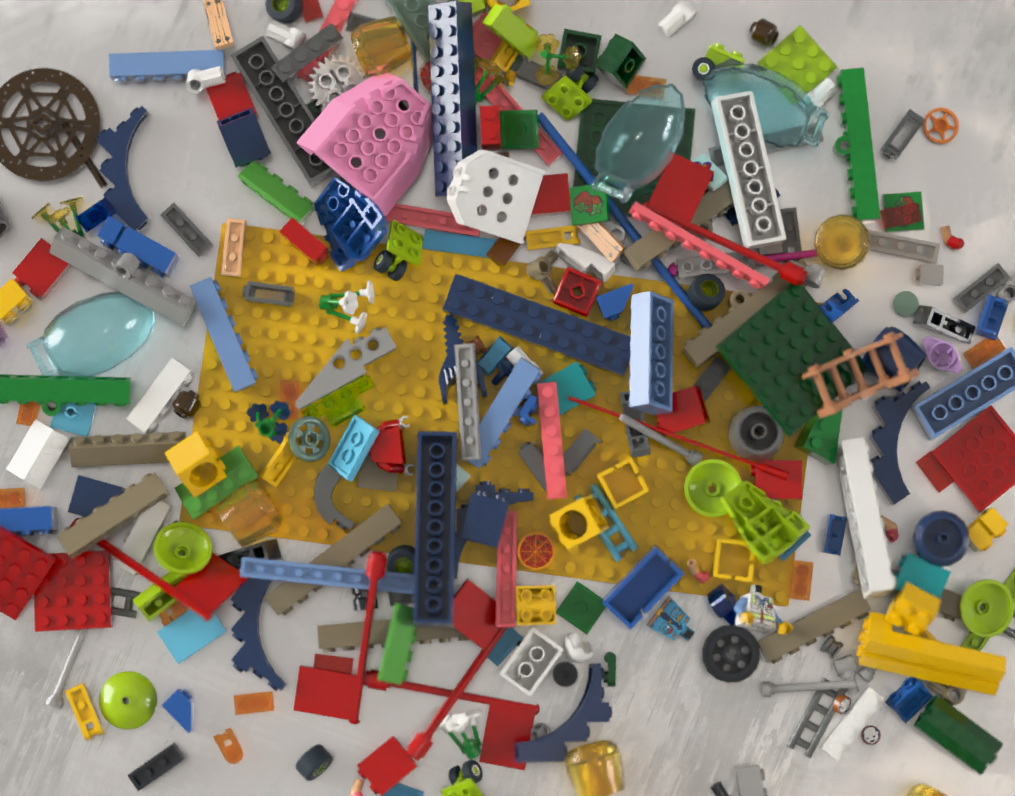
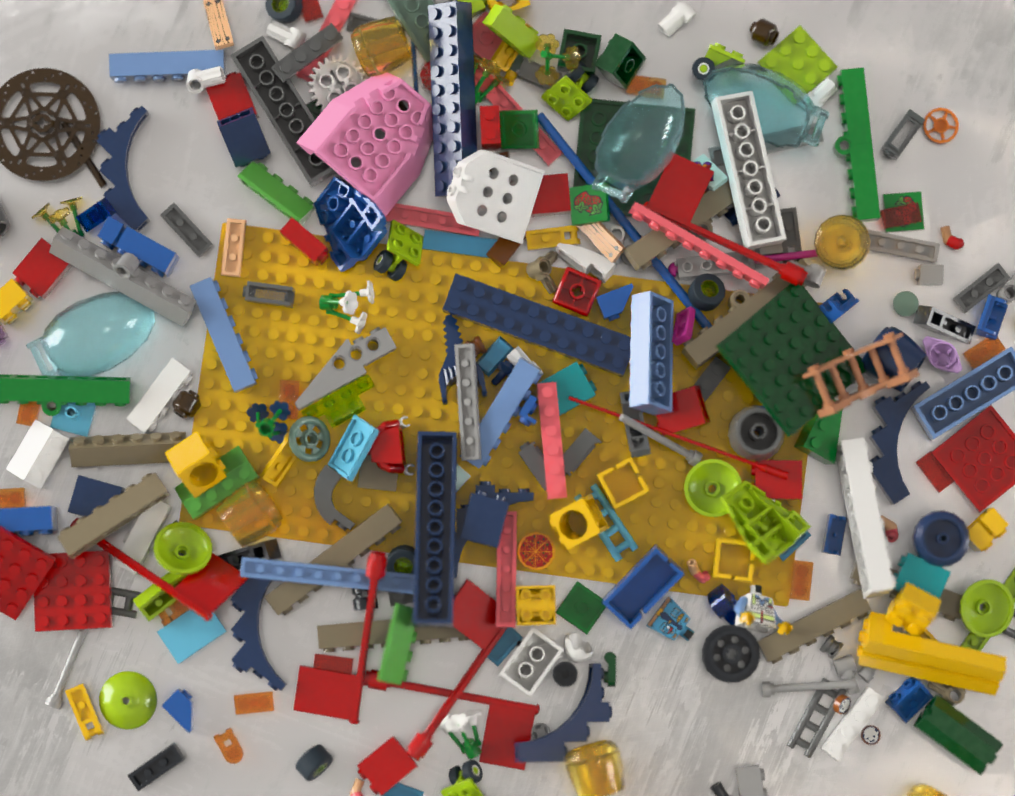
(683, 326): none -> dark pink plate

